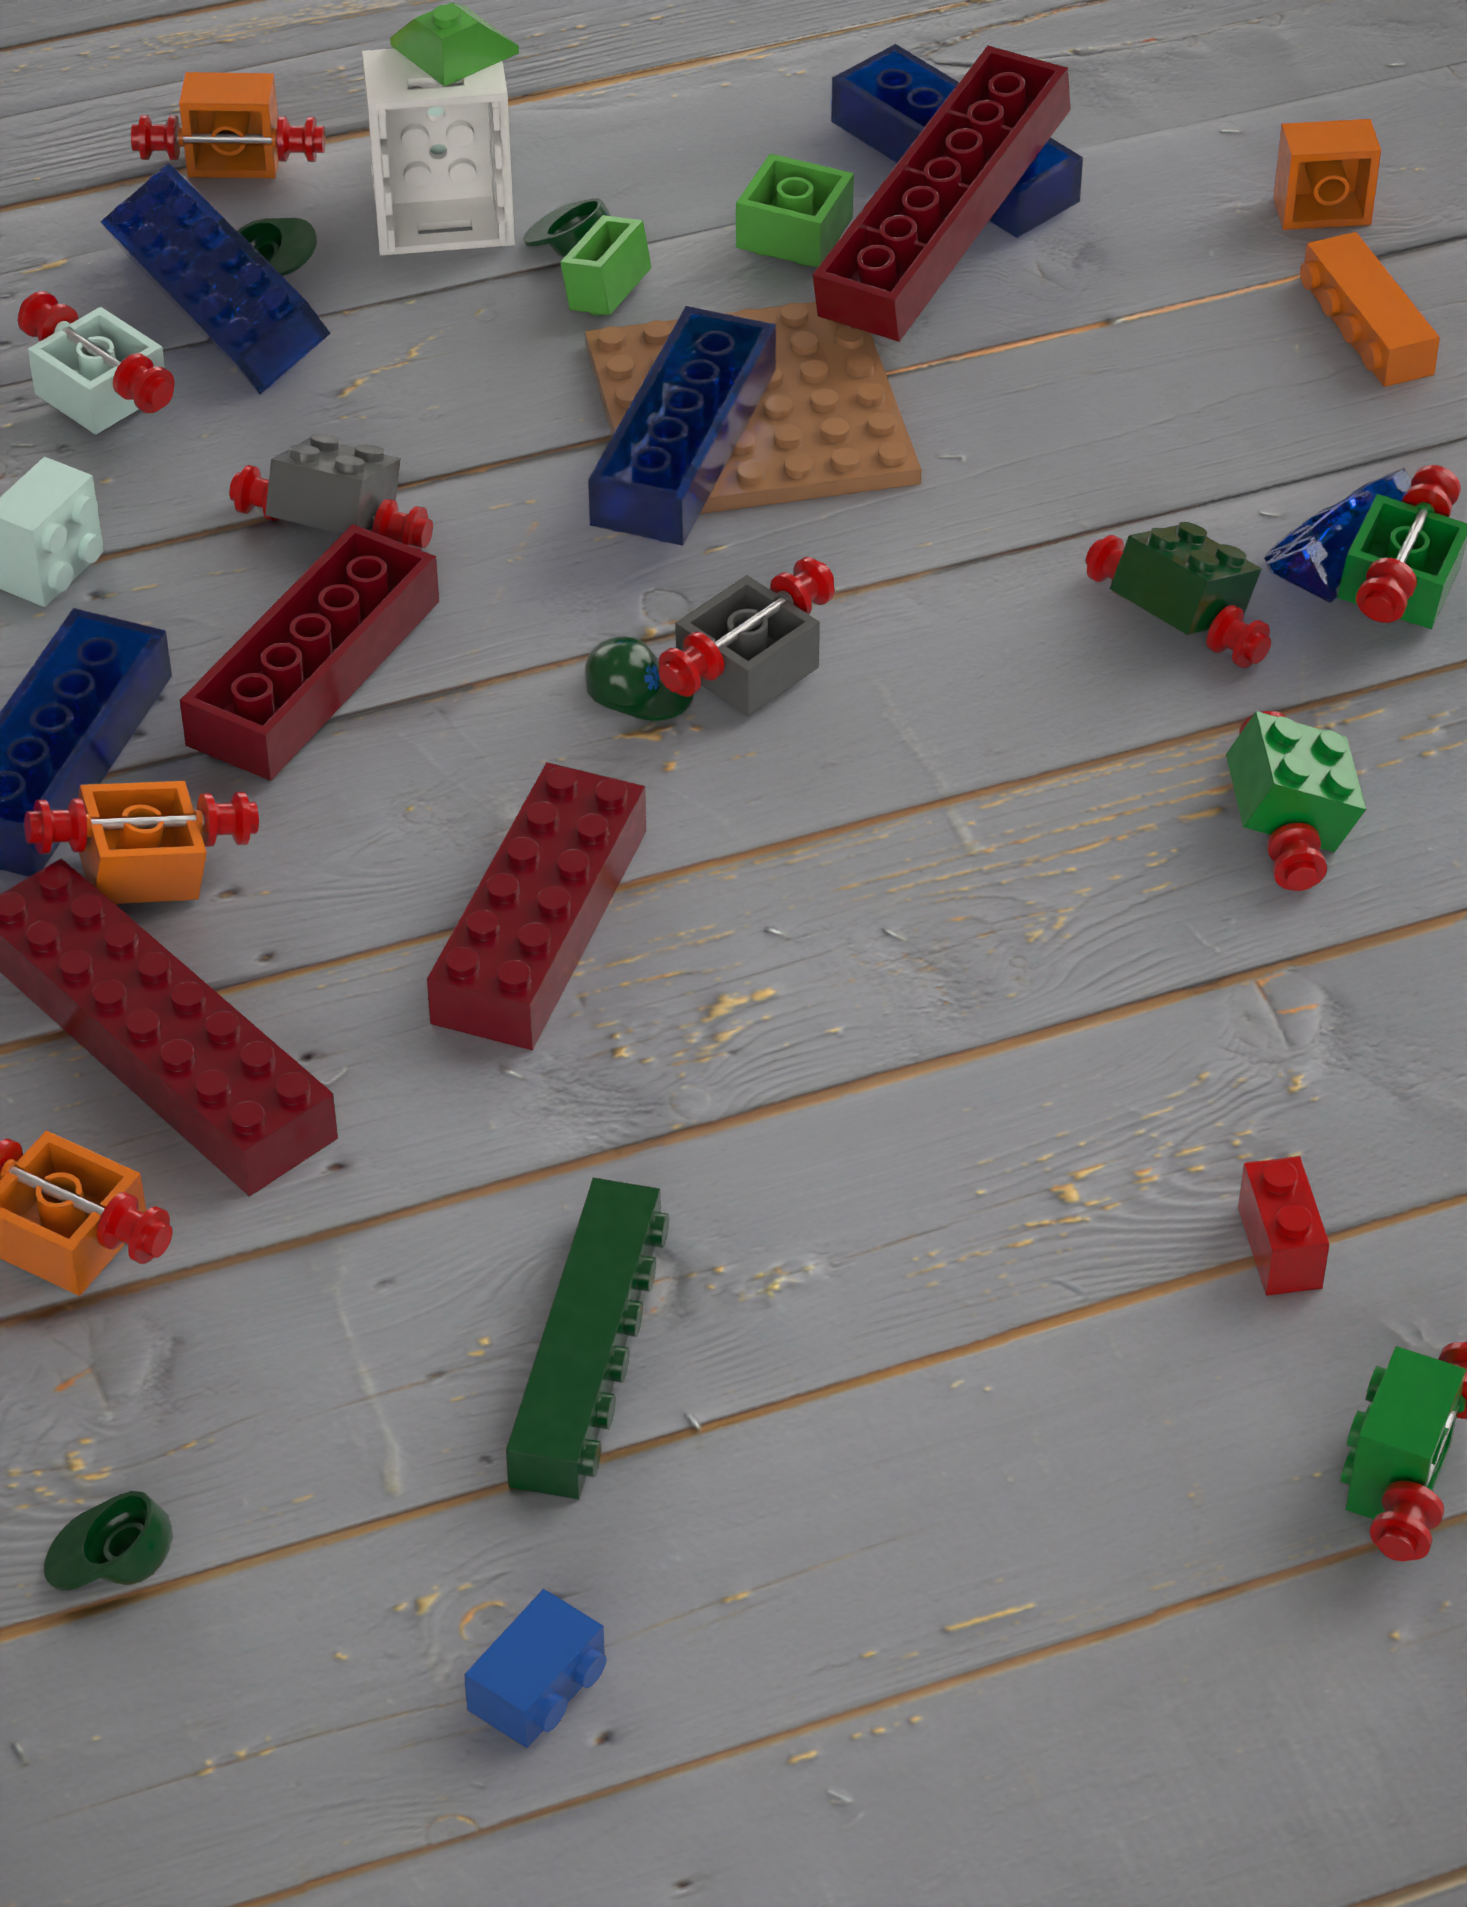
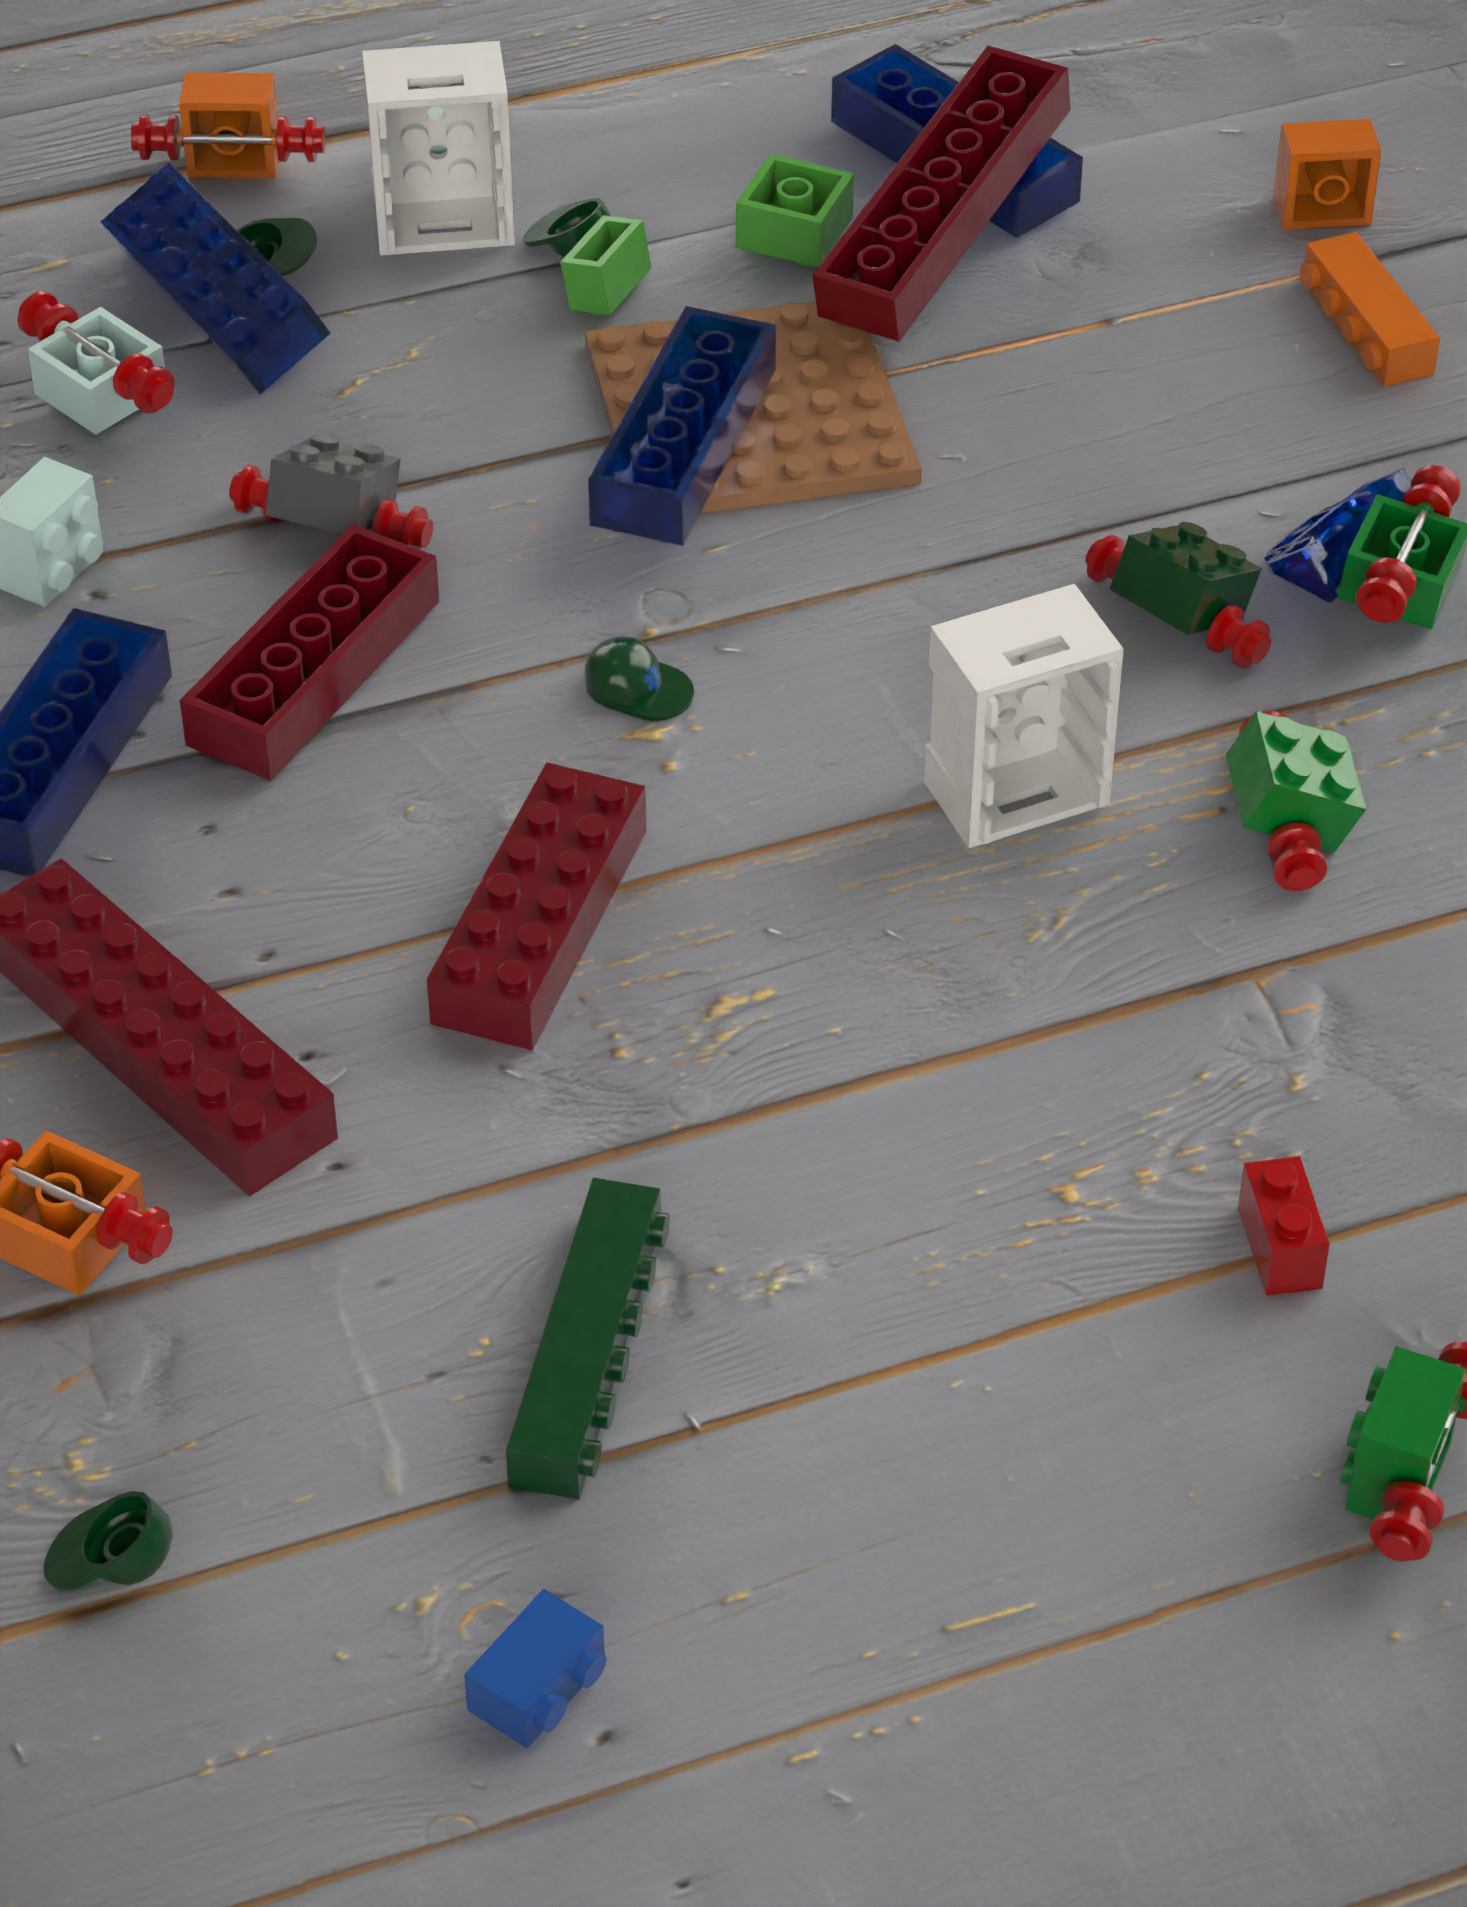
(142, 836): orange brick -> none
(452, 43): bright green slope -> none
(751, 638): dark grey brick -> none
(1060, 687): none -> white container

